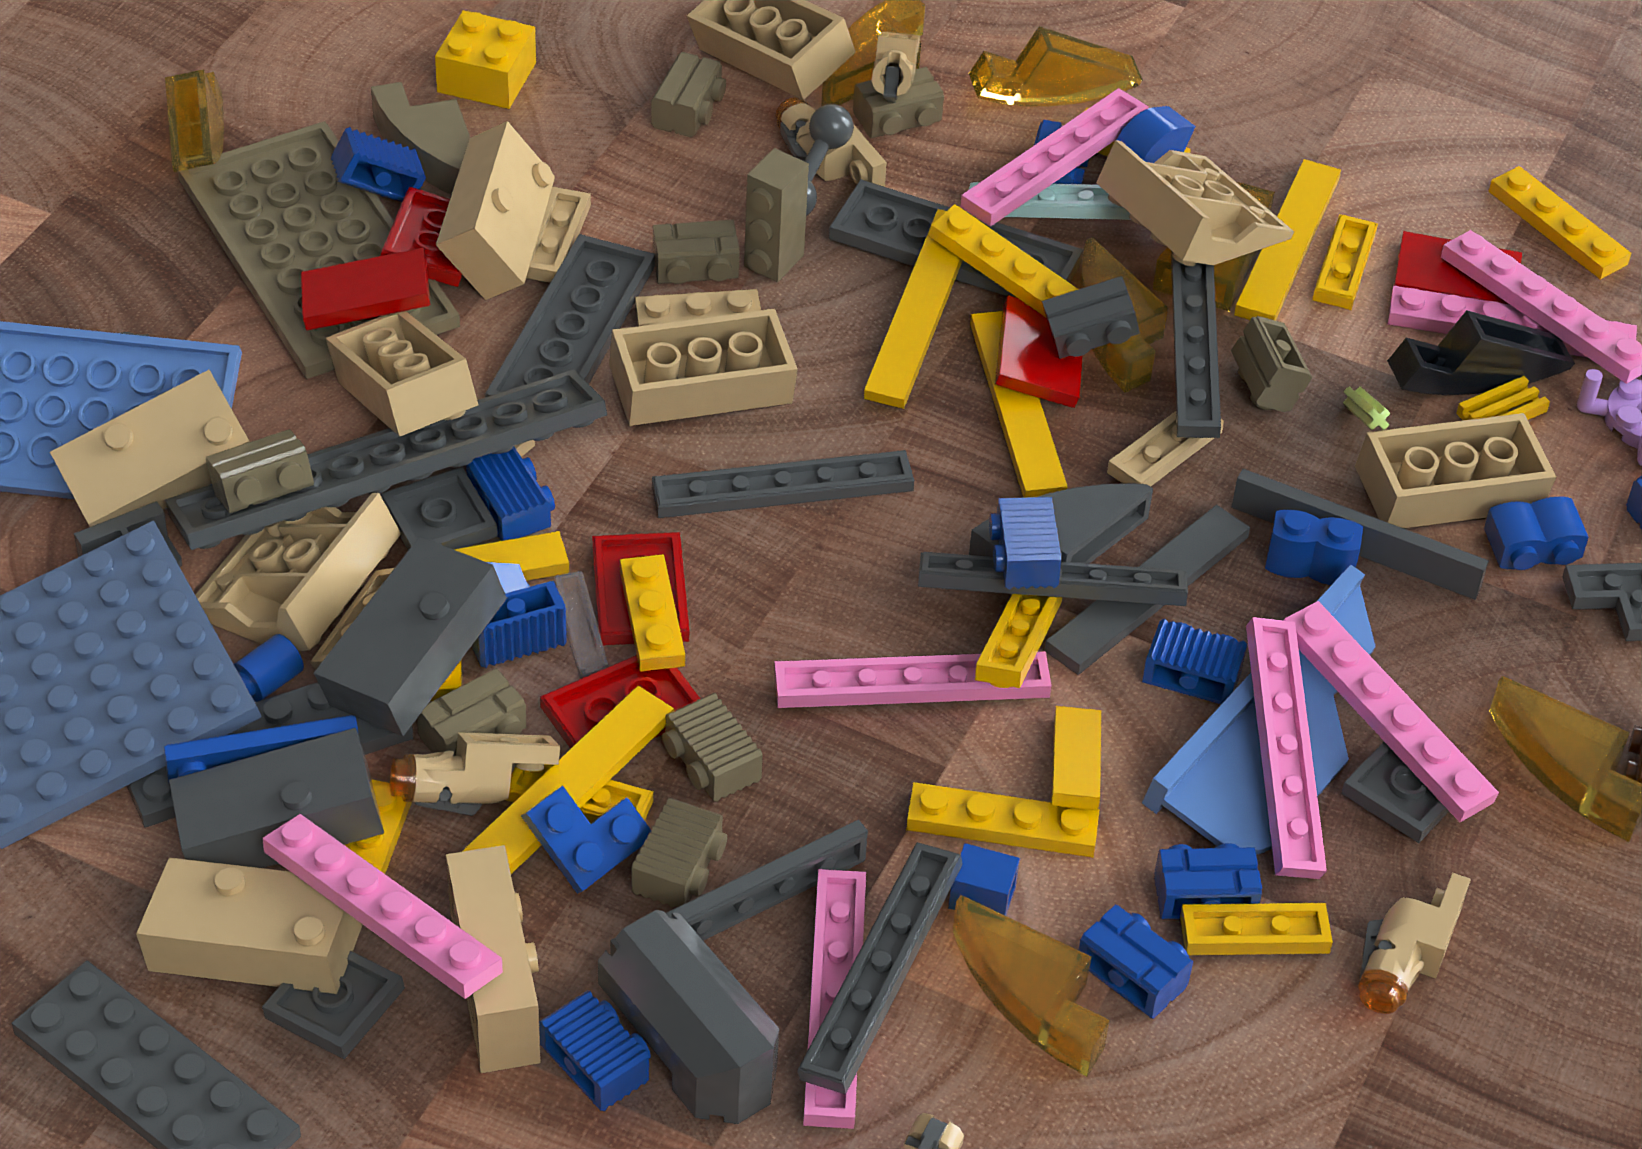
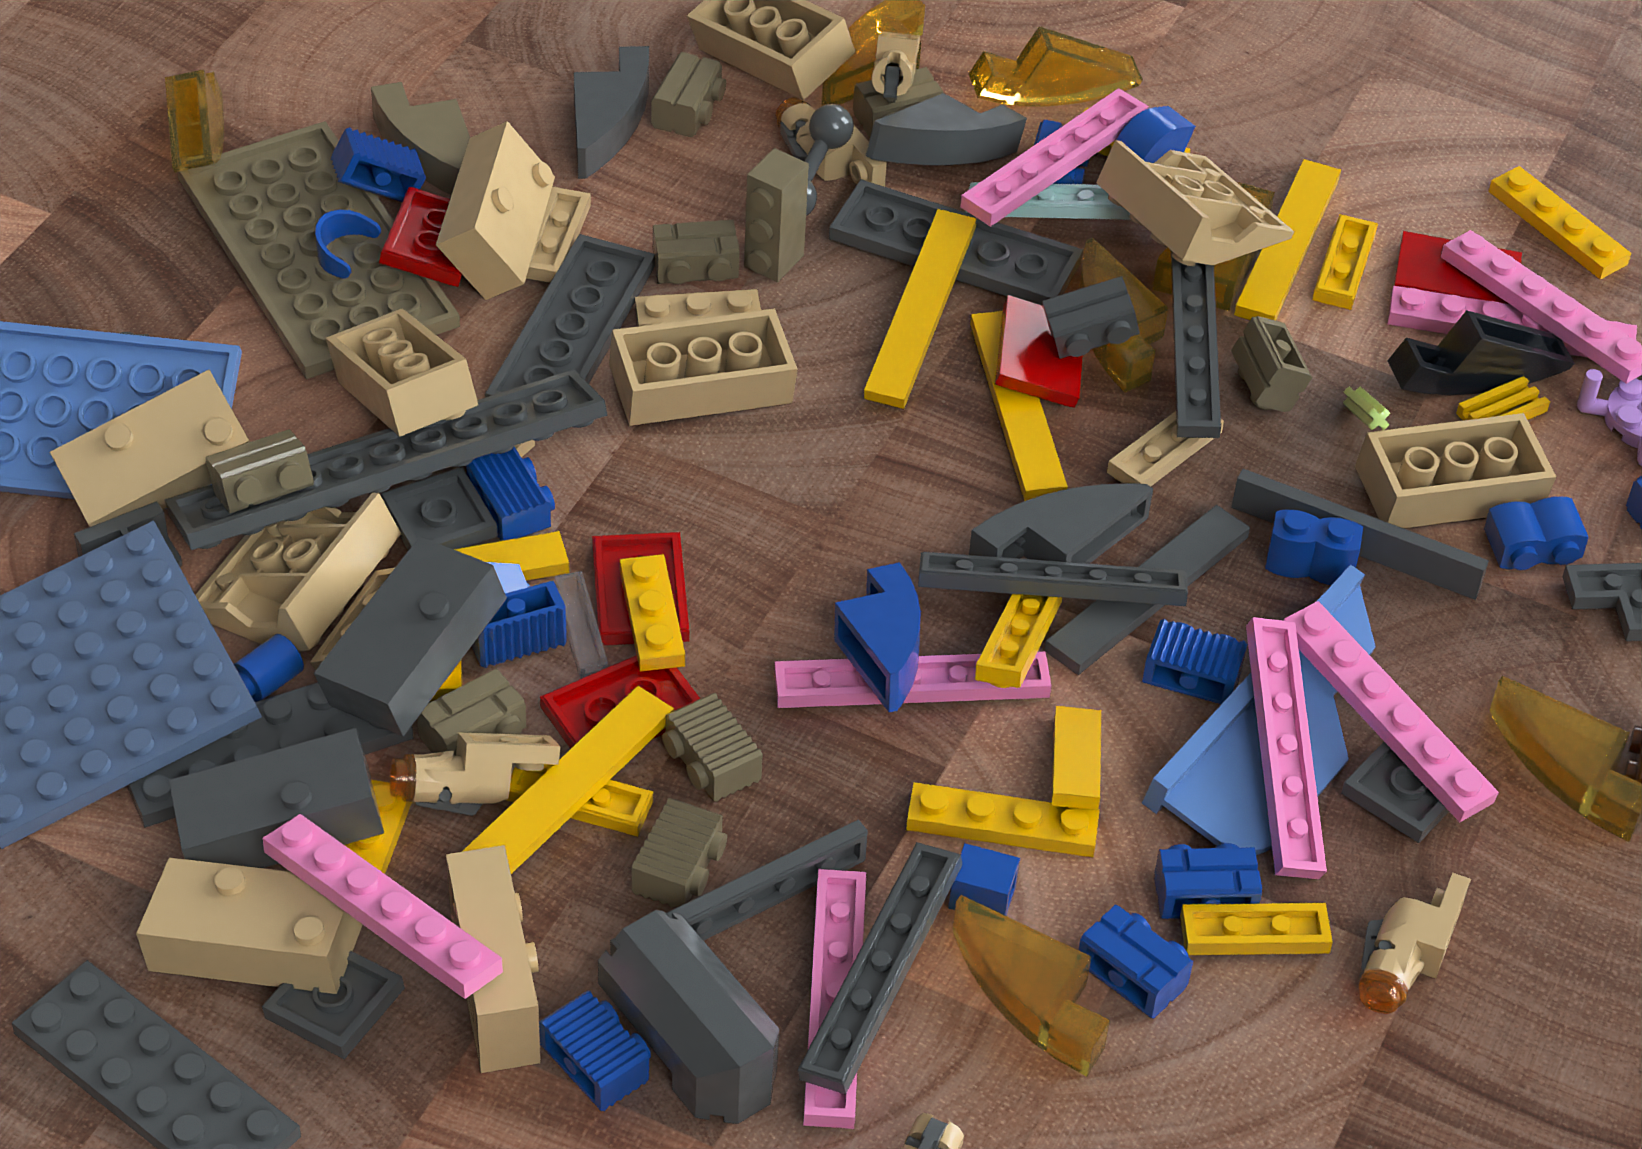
(212, 752): blue plate -> none
(339, 224): none -> blue helmet
(365, 289): red tile -> none
(485, 59): yellow brick -> none
(584, 848): blue plate -> none
(609, 108): none -> dark grey slope
(782, 484): dark grey tile -> none
(882, 633): none -> blue slope
(945, 134): none -> dark grey slope
(998, 258): yellow plate -> none
(1027, 542): brick -> none

